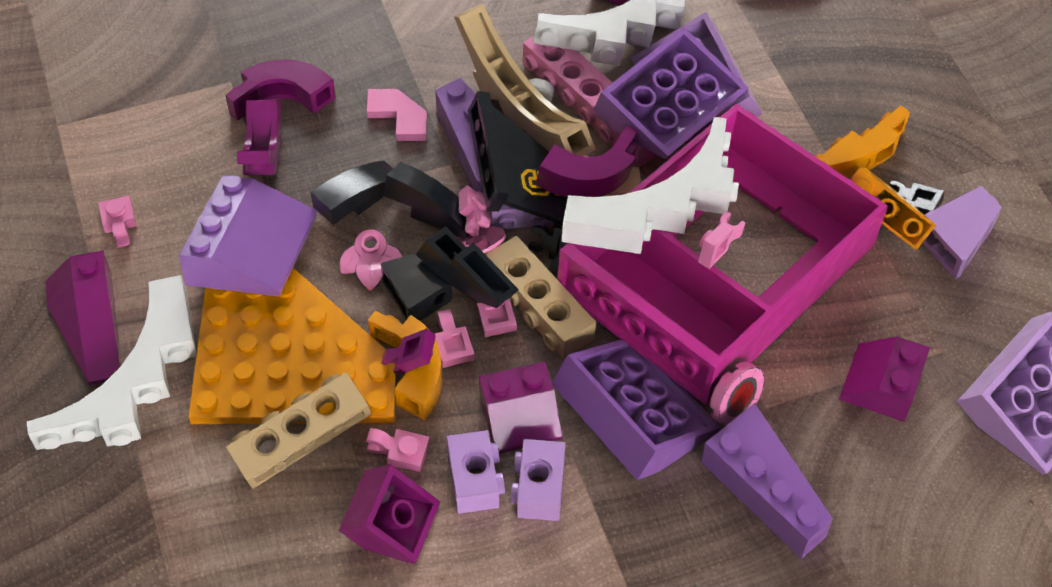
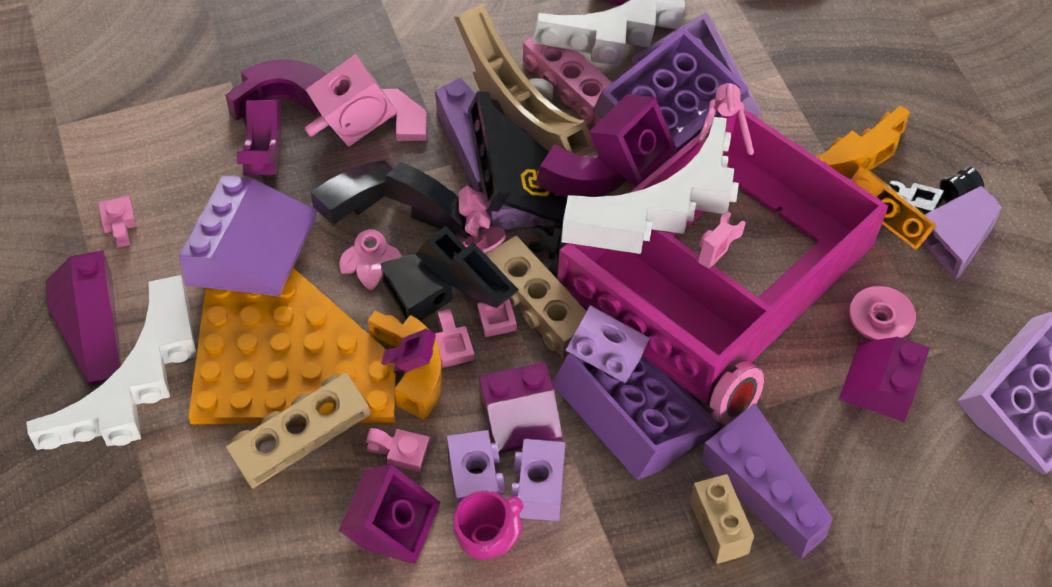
(349, 102): none -> bright pink piece
(487, 524): none -> dark pink piece
(607, 344): none -> lavender brick
(633, 138): none -> magenta slope
(721, 519): none -> tan brick
(727, 104): none -> bright pink plant
(885, 304): none -> bright pink dish
(962, 183): none -> black wheel

